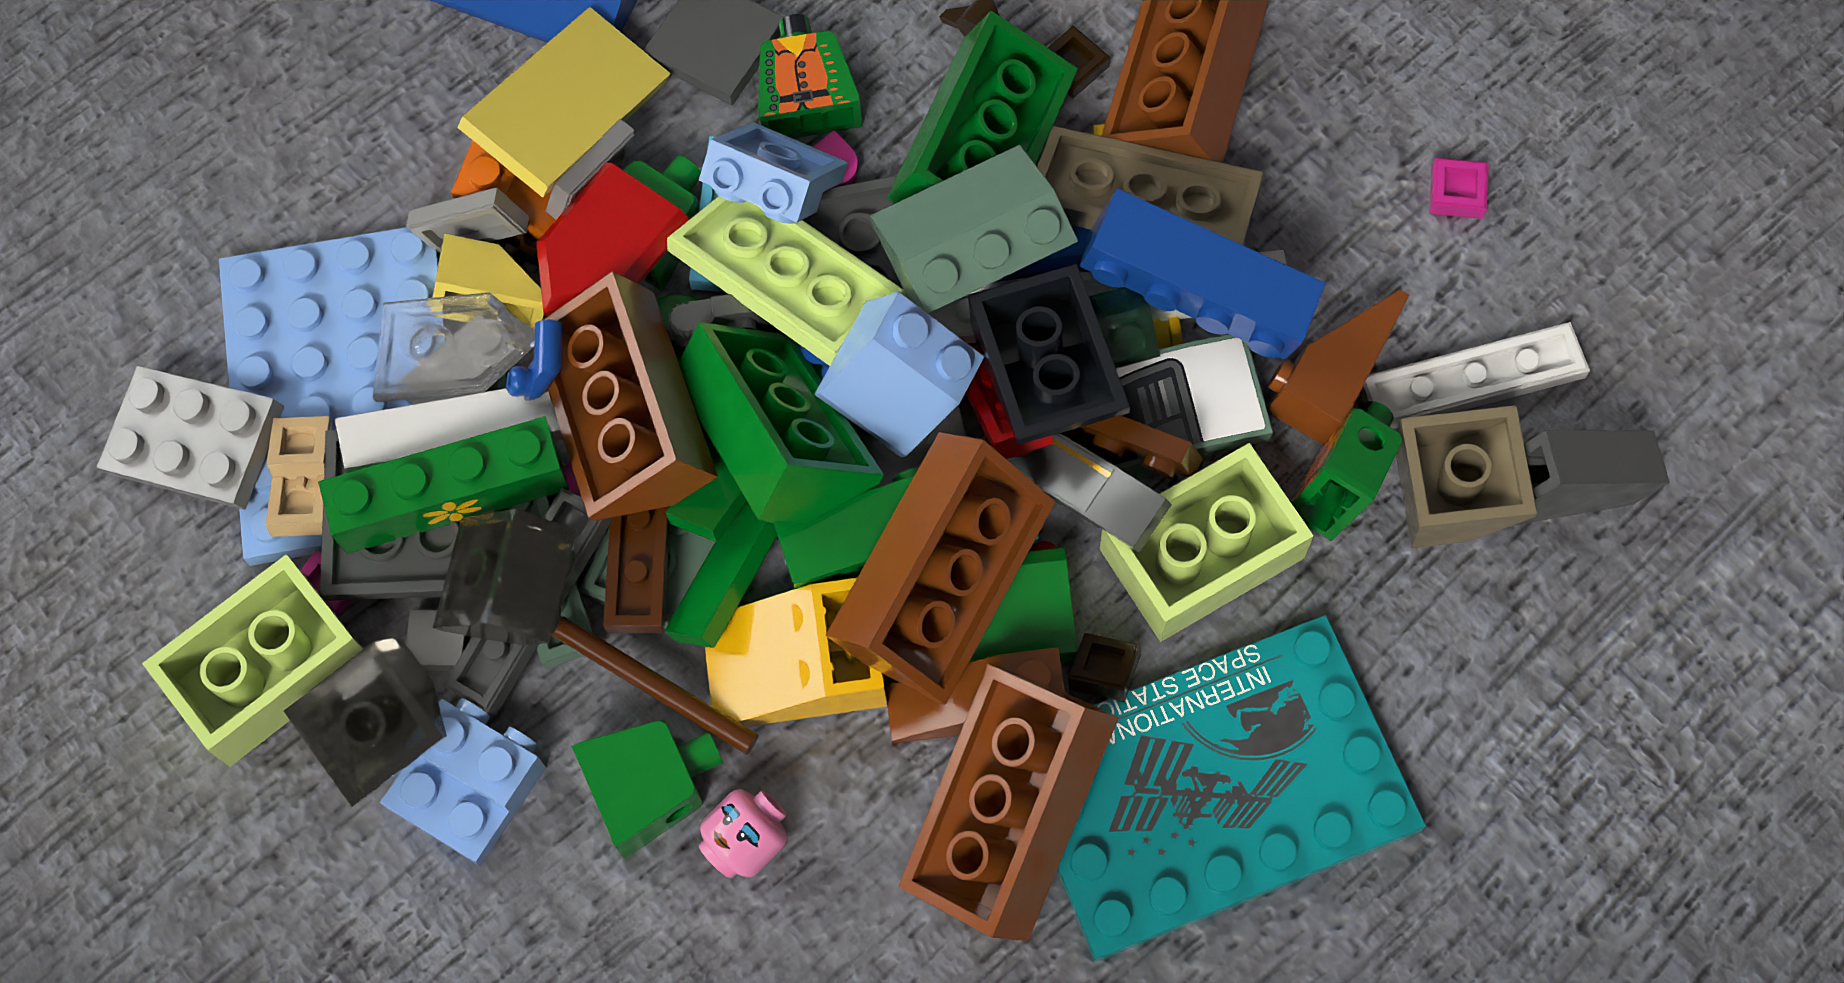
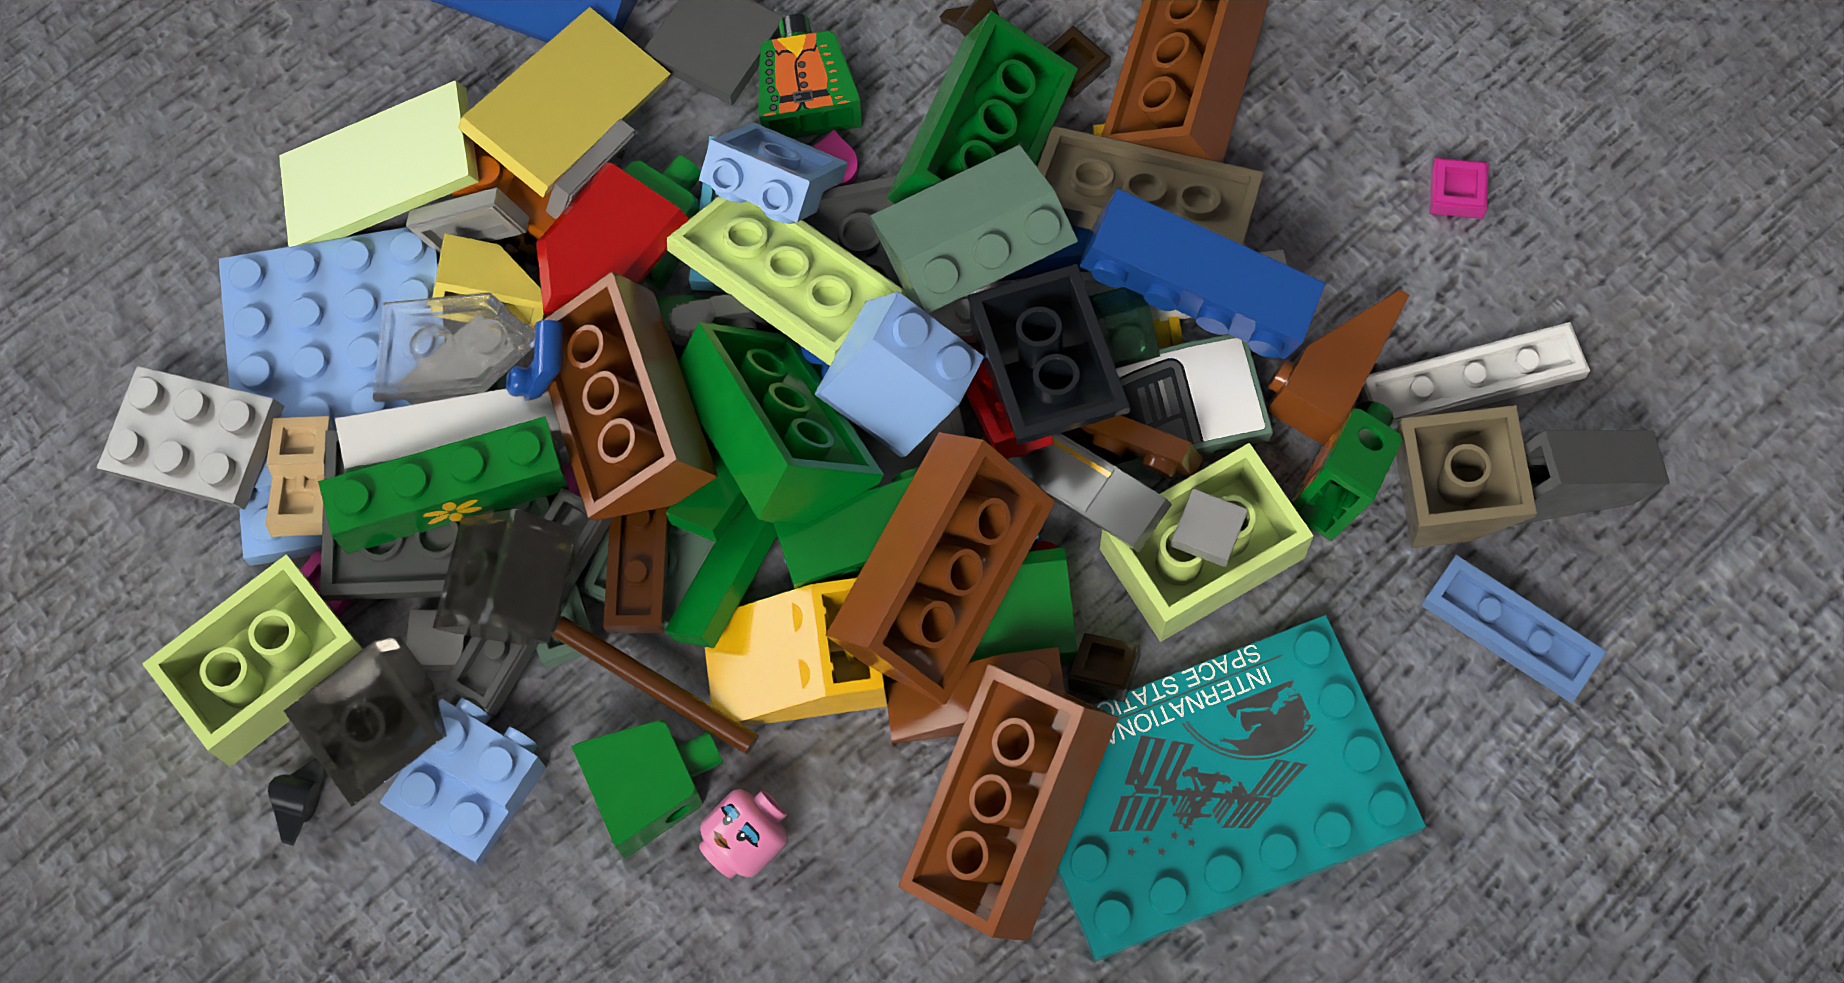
(296, 799): none -> black piece
(378, 167): none -> yellowish green tile
(1209, 527): none -> light grey tile
(1514, 629): none -> medium blue plate

